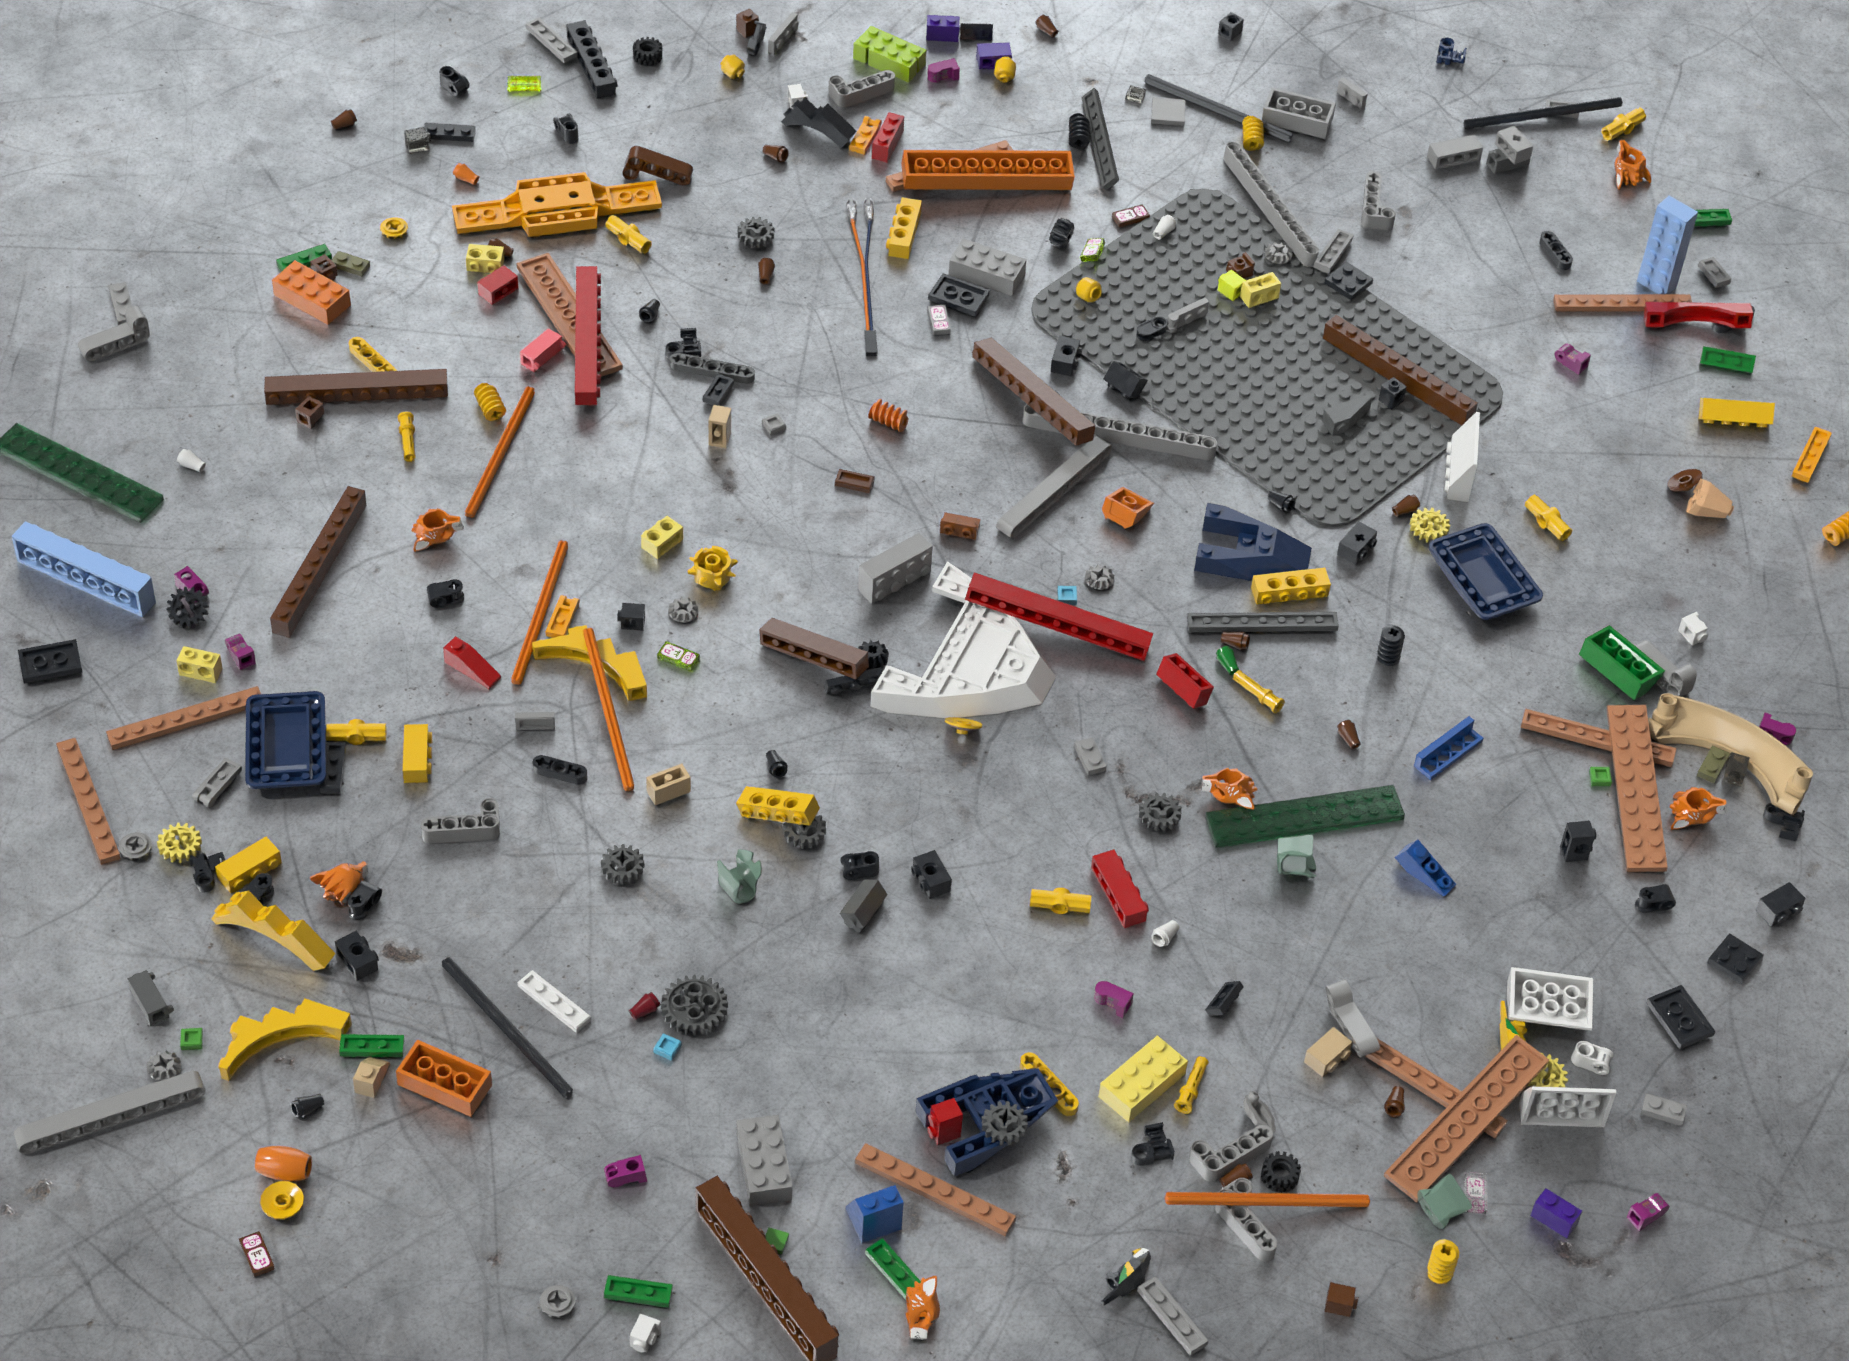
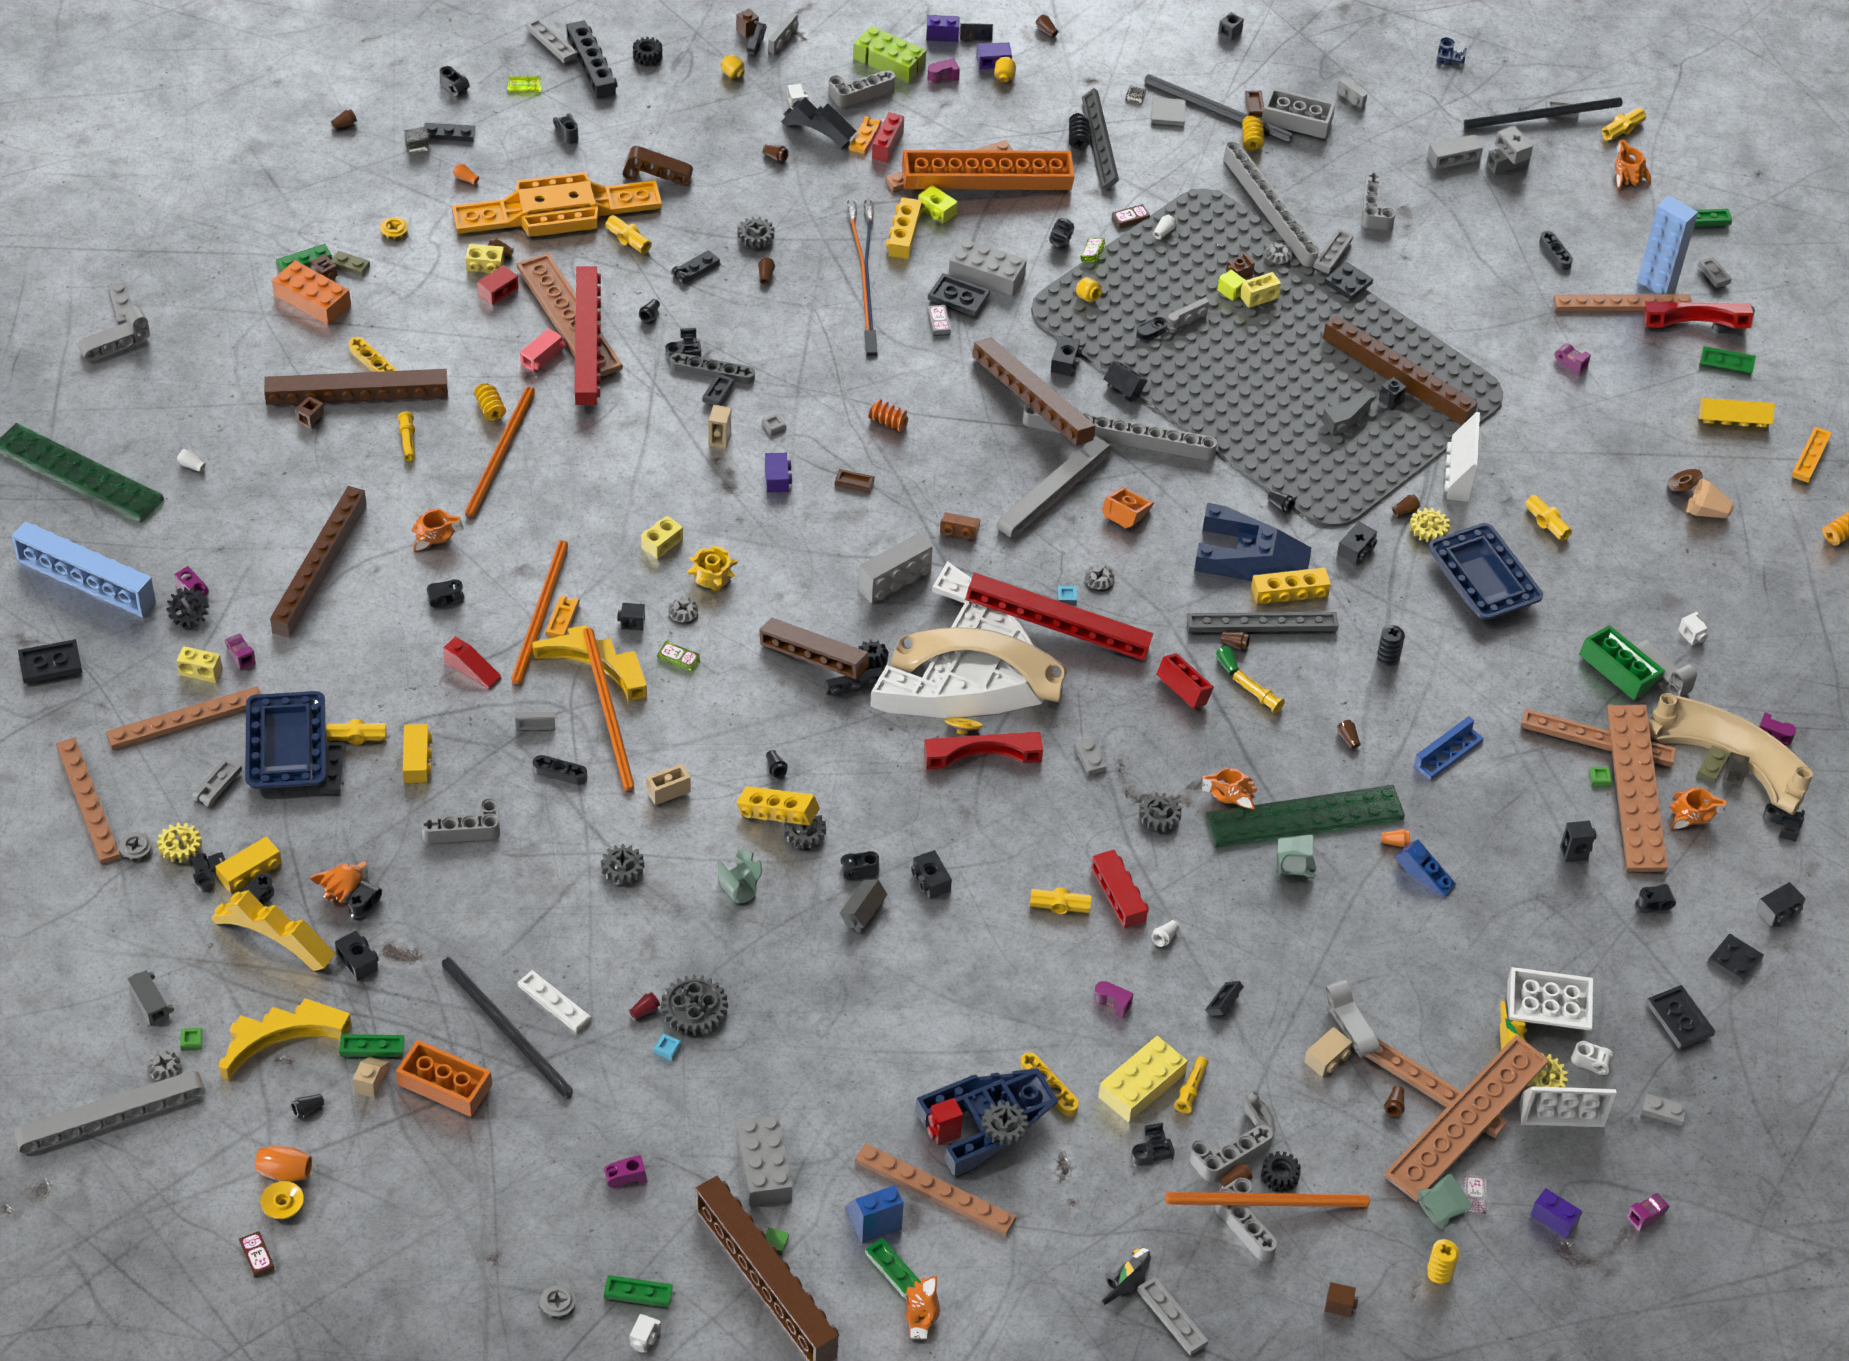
(695, 266): none -> black plate
(777, 472): none -> dark purple brick
(938, 204): none -> neon yellow brick
(1020, 746): none -> red arch
(1026, 658): none -> tan panel
(1254, 103): none -> tile
(1396, 838): none -> orange cone

